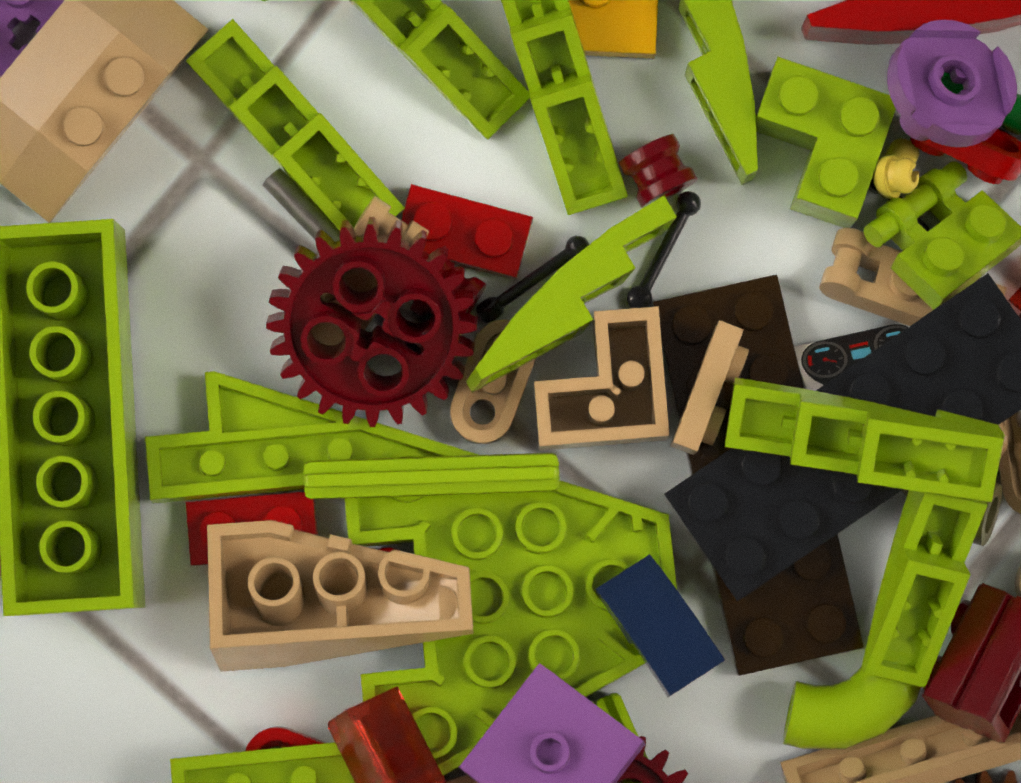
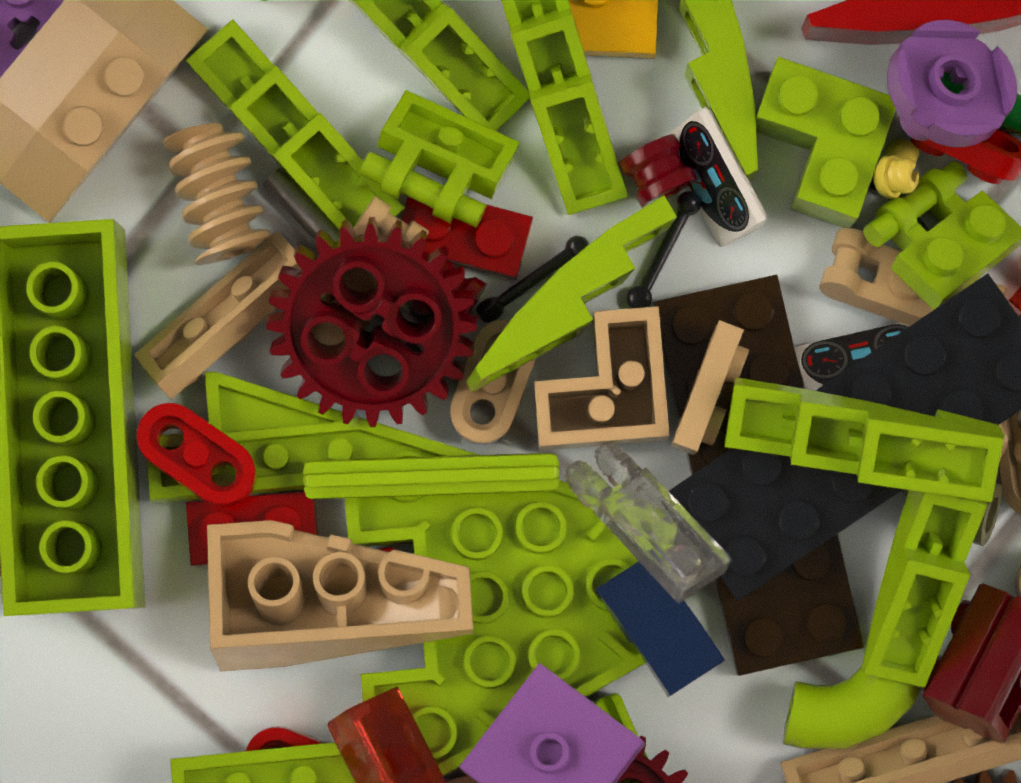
(198, 456): none -> red plate
(215, 191): none -> tan piece
(217, 318): none -> tan plate
(446, 145): none -> lime plate
(648, 522): none -> clear hinge
(724, 190): none -> slope

